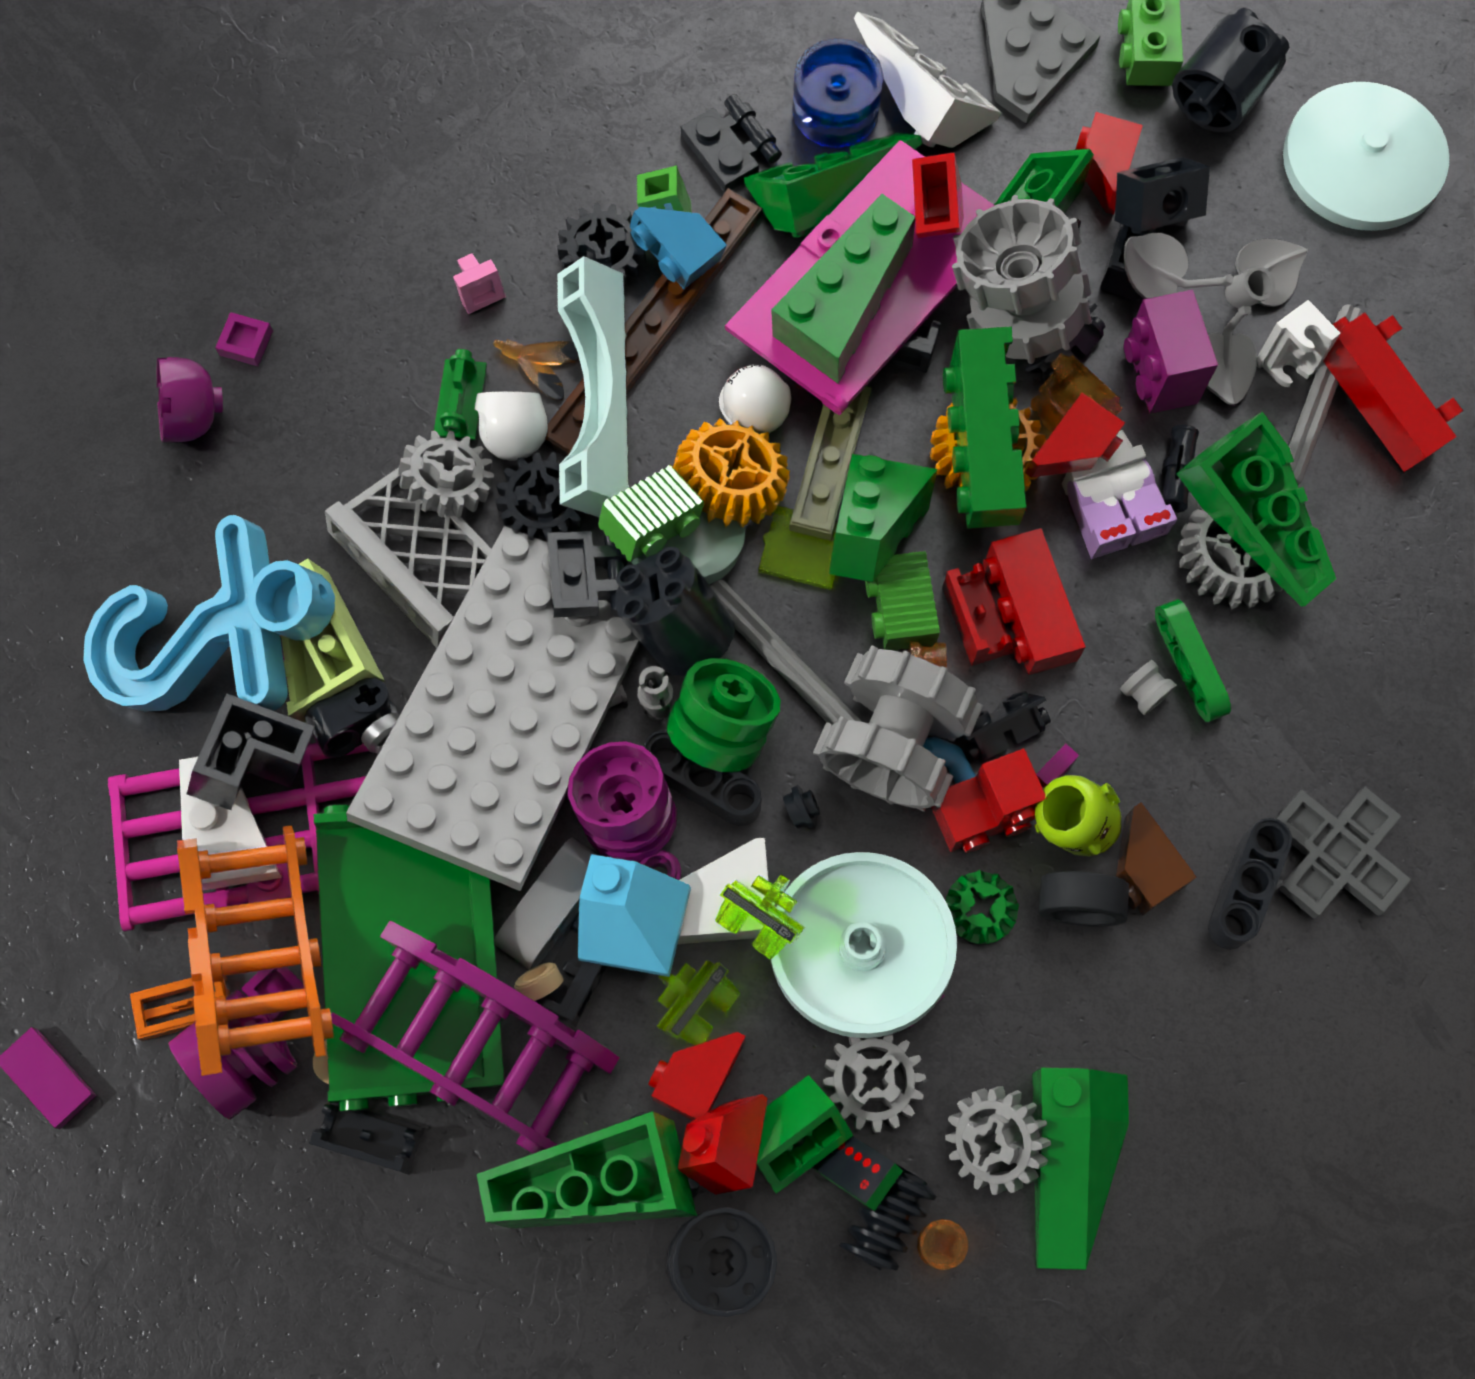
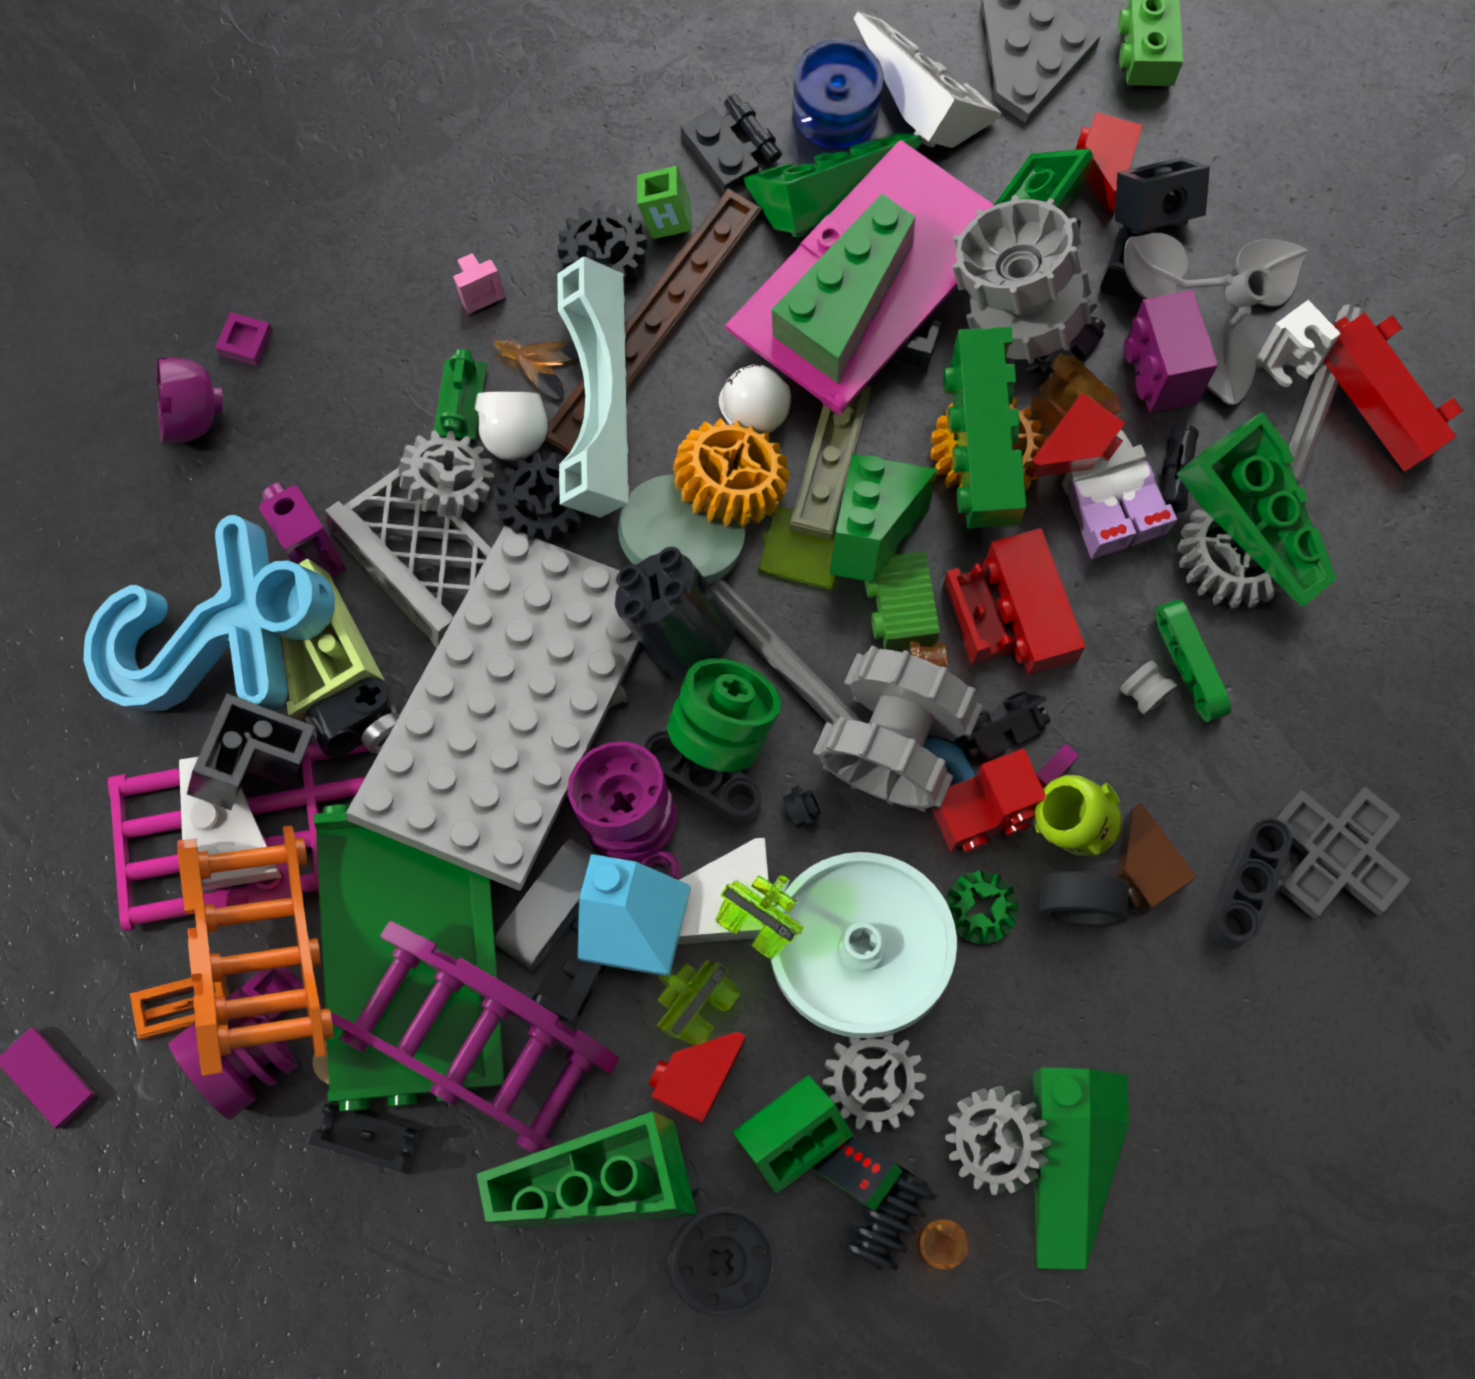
(295, 524): none -> magenta torso
(539, 981): tan tile -> none
(573, 573): plate -> none
(651, 514): bright green brick -> none
(660, 689): light grey pin -> none
(679, 241): dark azure slope -> none
(724, 1145): red slope -> none
(937, 195): red slope -> none
(1229, 71): black cylinder -> none
(1366, 156): light aqua dish -> none

